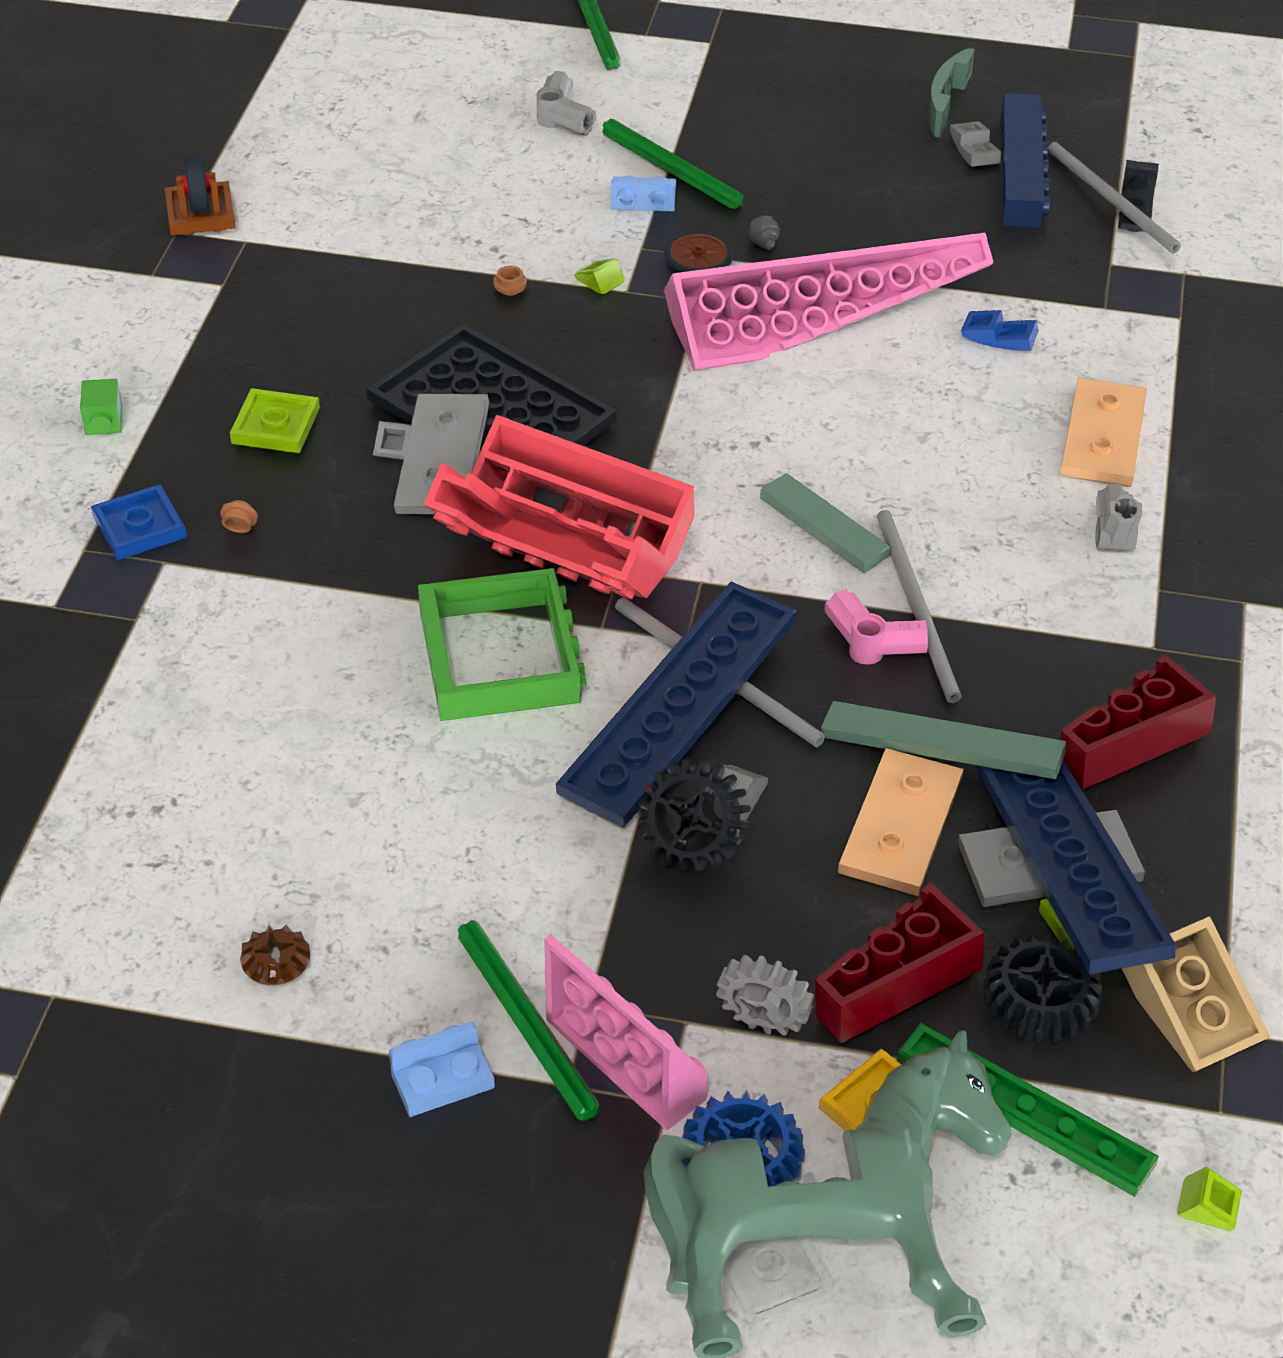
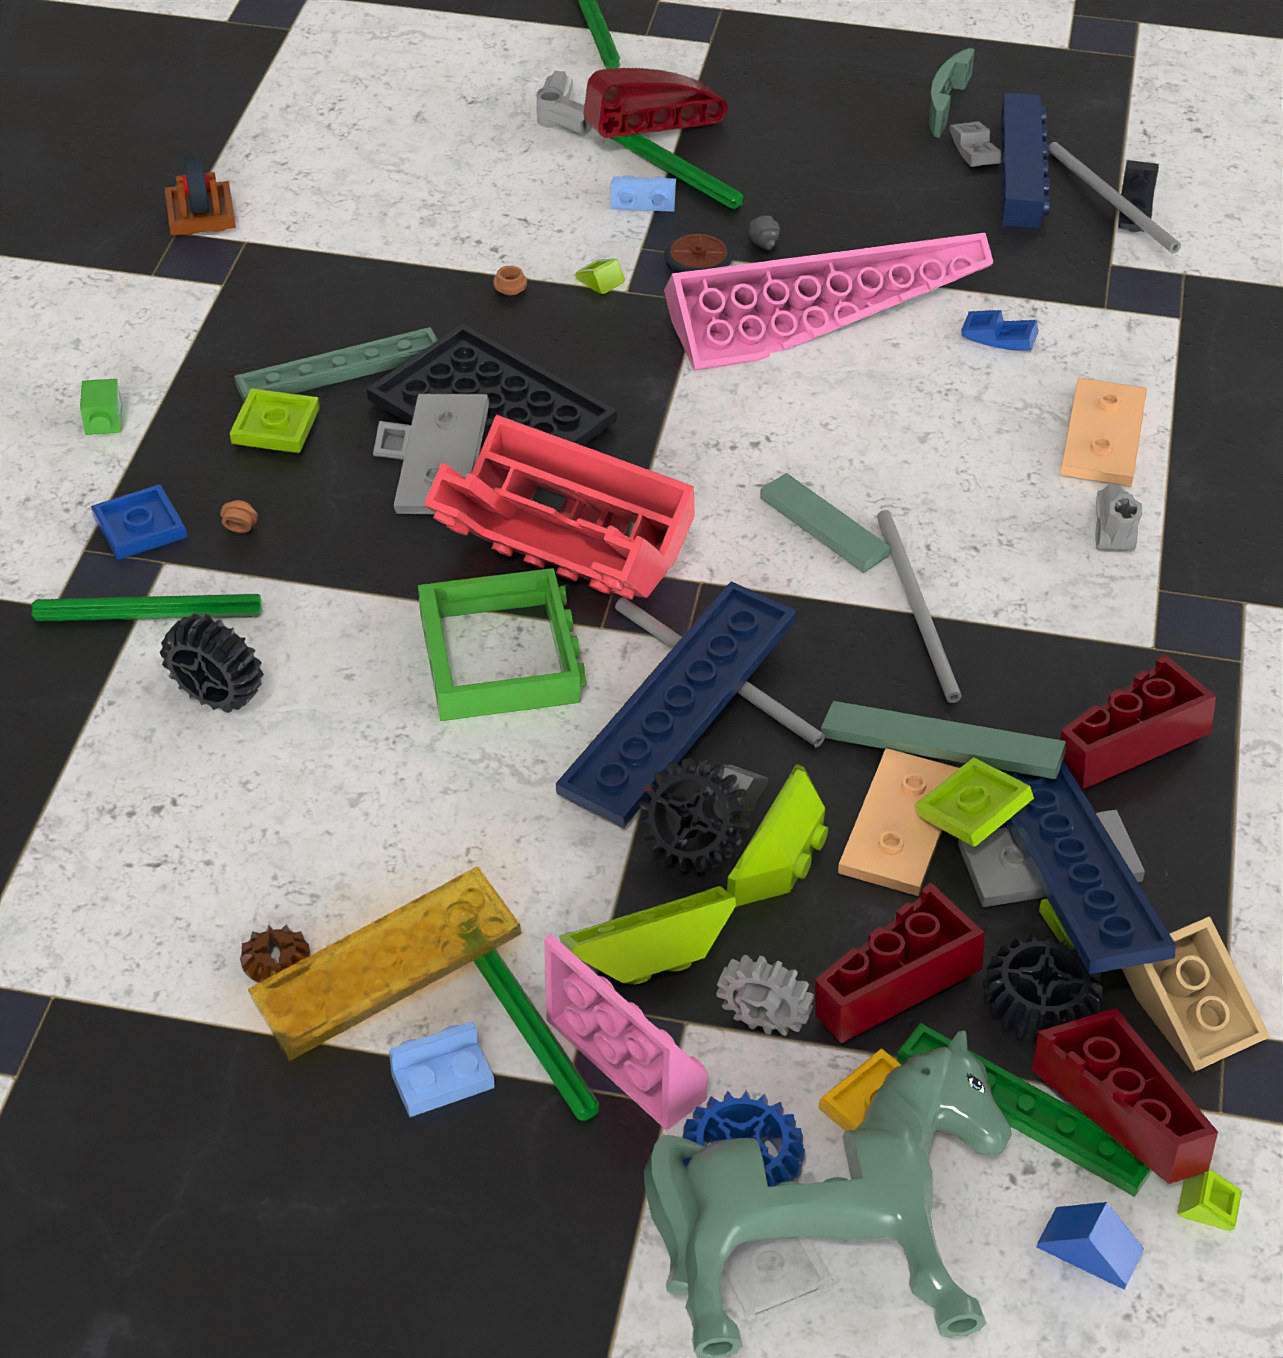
(146, 607): none -> green axle
(211, 662): none -> black gear
(337, 365): none -> sand green tile
(384, 962): none -> clear yellow plate
(648, 101): none -> dark red beam
(654, 938): none -> lime wedge
(782, 843): none -> lime wedge
(870, 634): bright pink piece -> none
(974, 801): none -> lime plate
(1093, 1240): none -> blue slope
(1127, 1093): none -> dark red wedge

